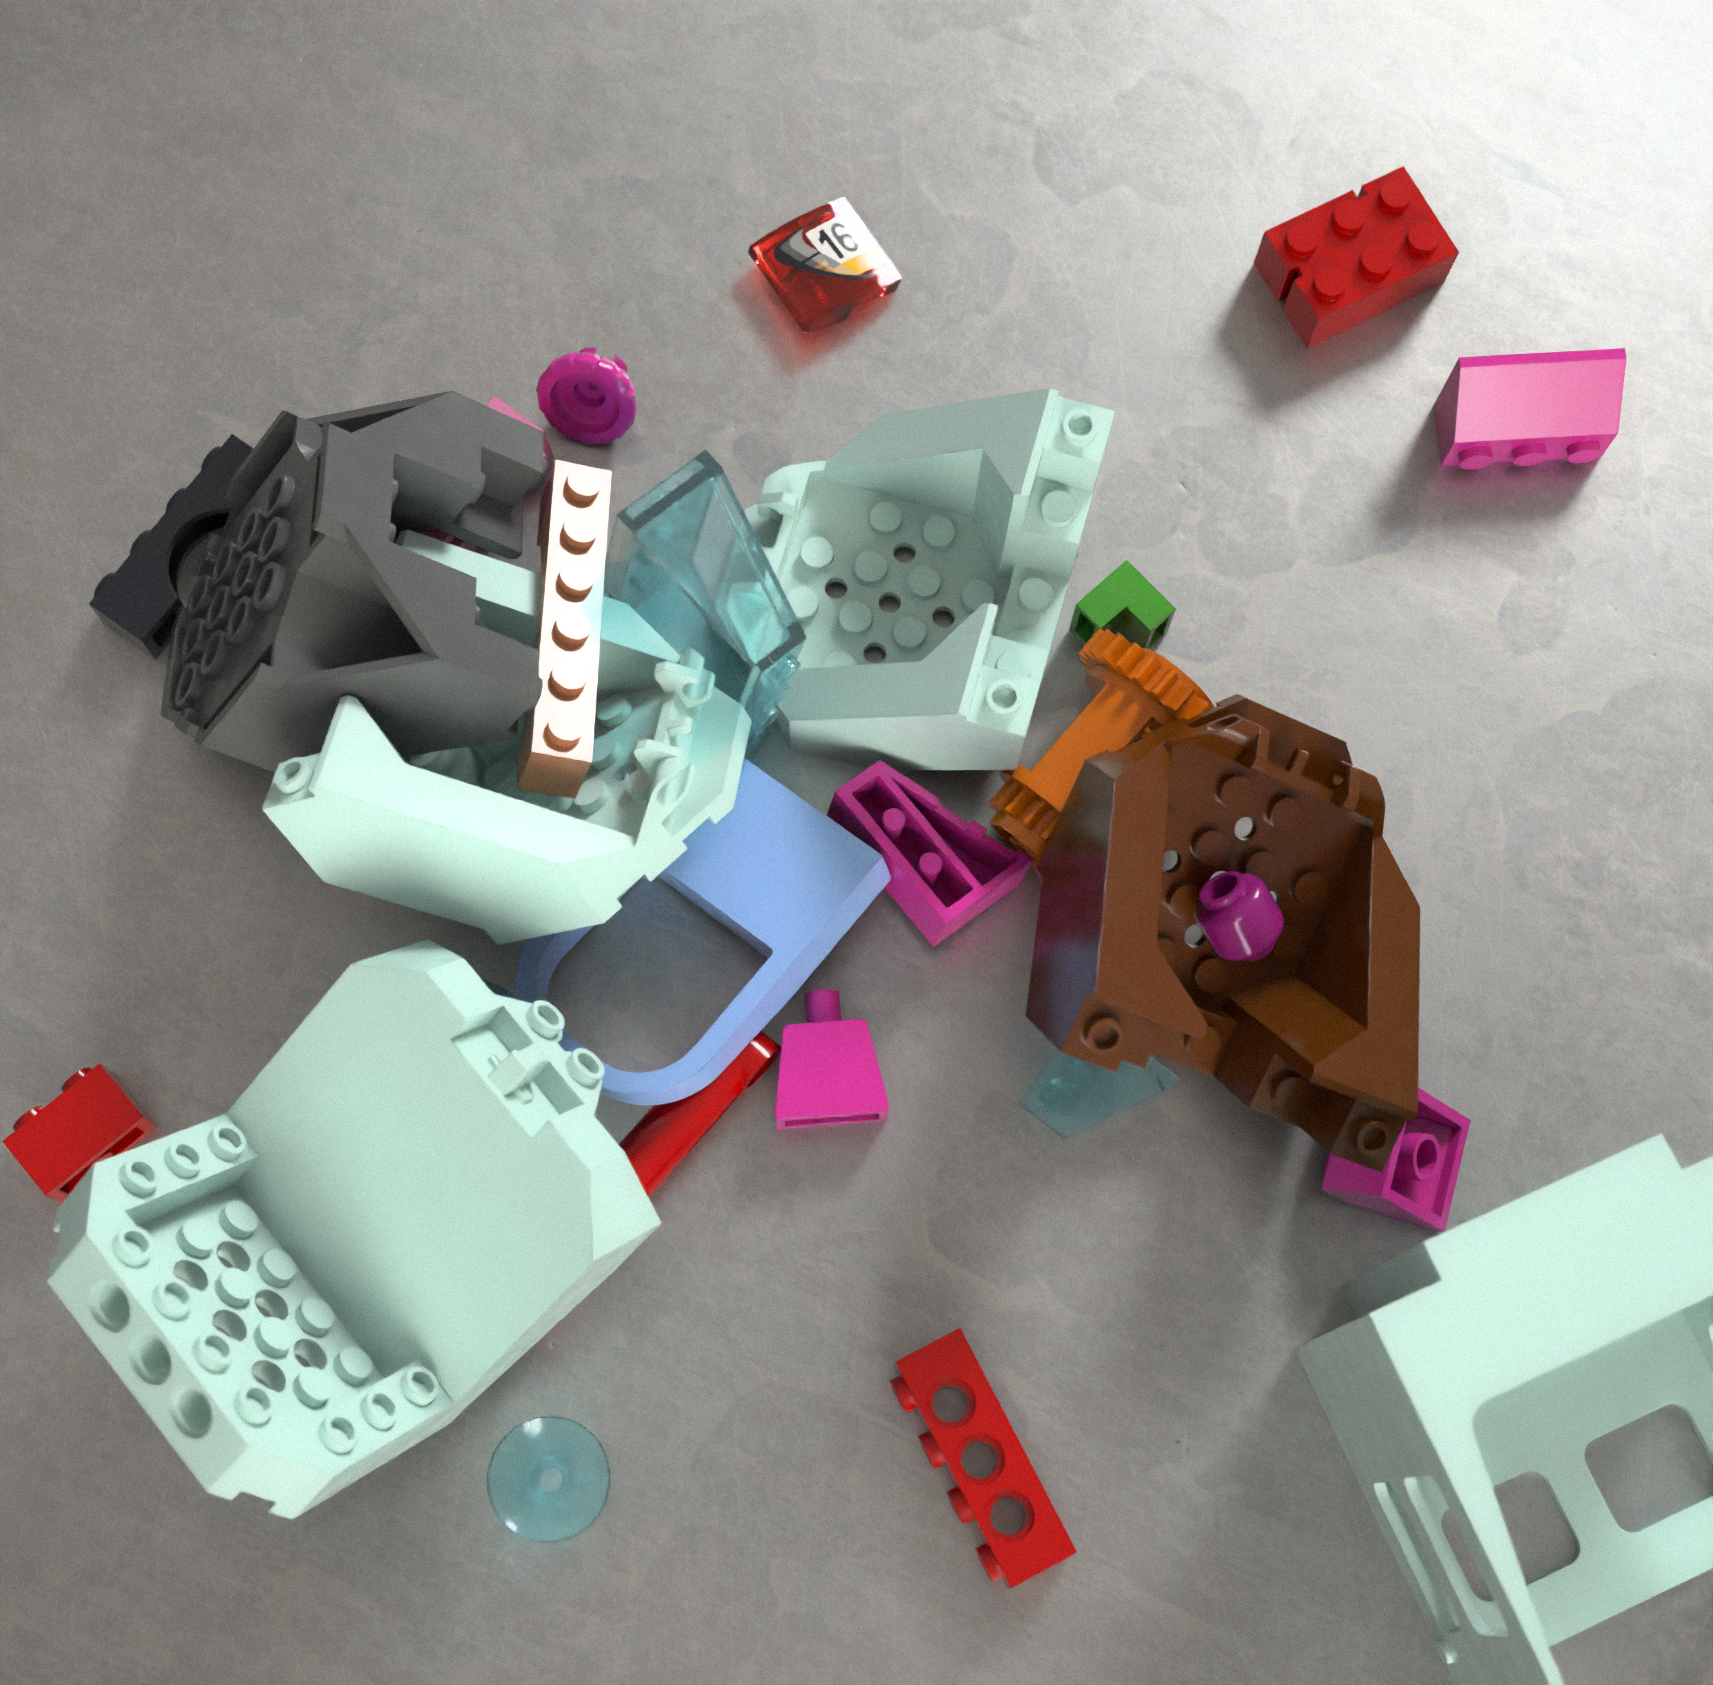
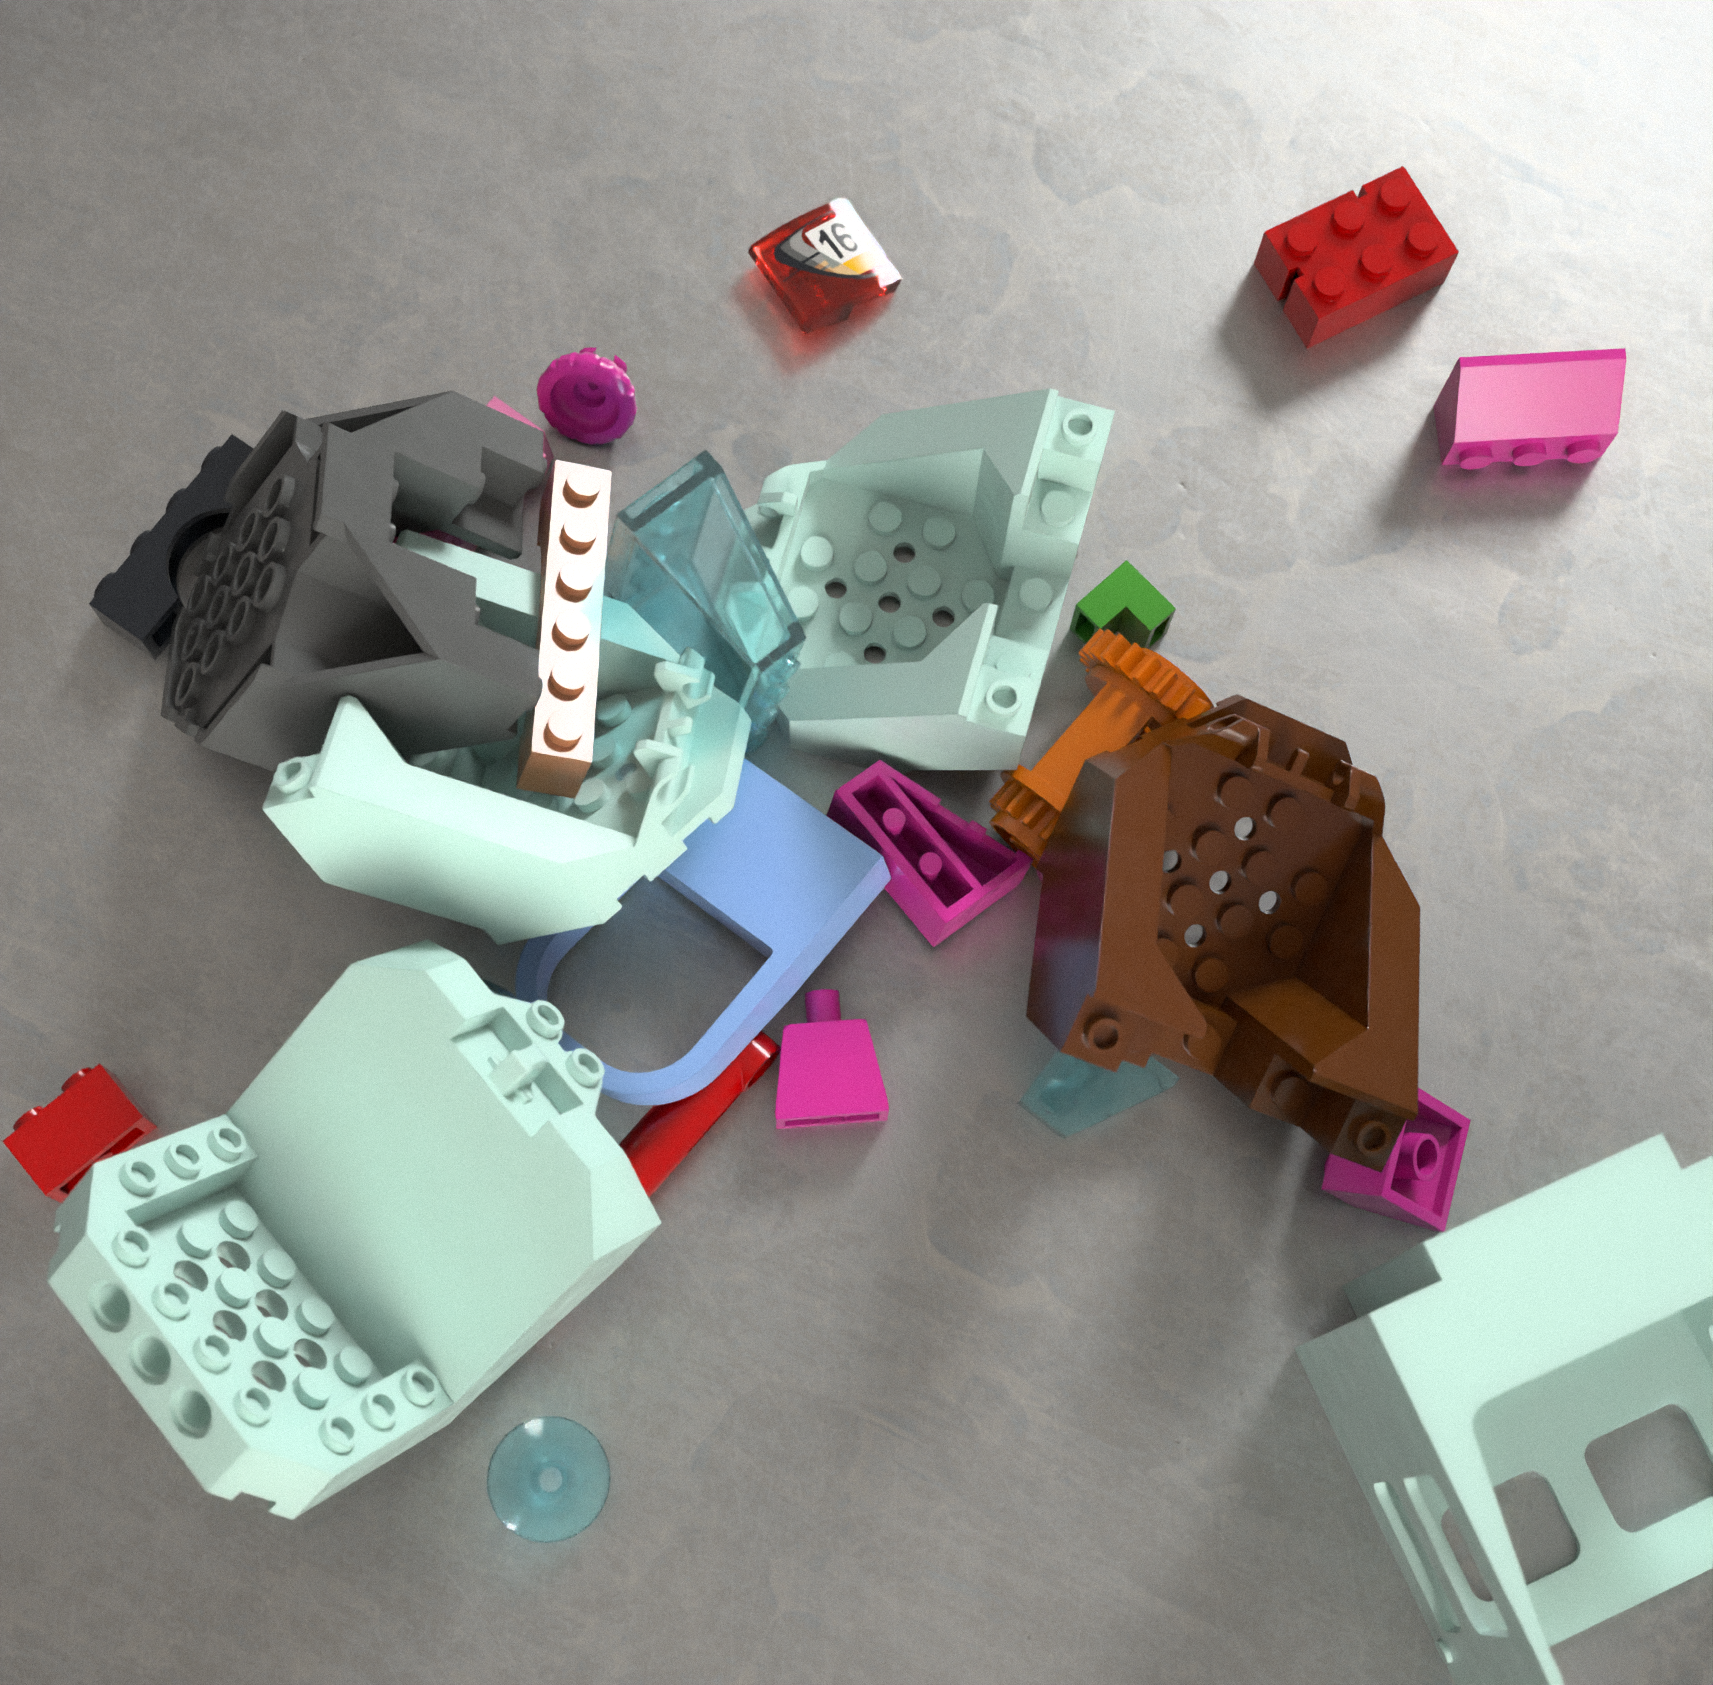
(1042, 1536): red brick -> none
(1238, 916): magenta head -> none

